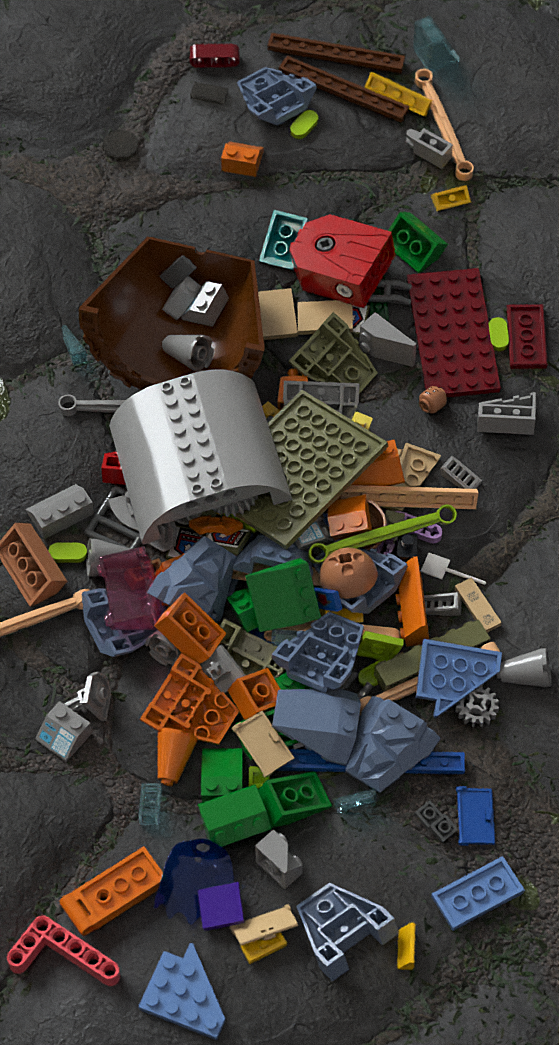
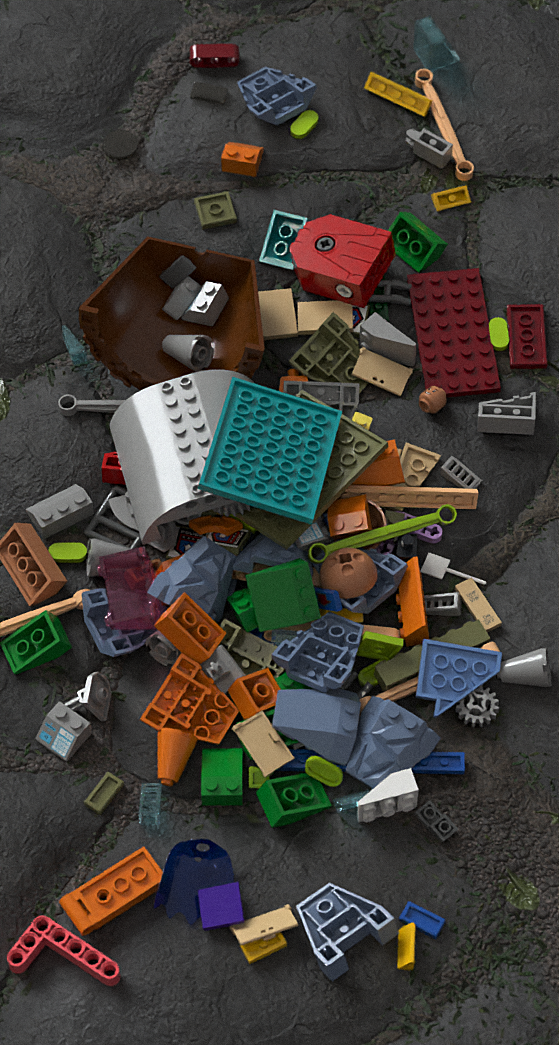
(36, 643): none -> green slope
(104, 793): none -> olive tile
(183, 994): medium blue wing -> none
(215, 210): none -> olive tile
(234, 816): green slope -> none
(270, 450): none -> teal plate
(276, 860): light grey slope -> none
(323, 771): none -> lime tile
(336, 52): reddish brown plate -> none
(345, 89): reddish brown plate -> none
(383, 370): none -> tan door
(392, 795): none -> white slope
(423, 919): none -> blue tile
(474, 808): blue door -> none
(477, 893): medium blue plate -> none

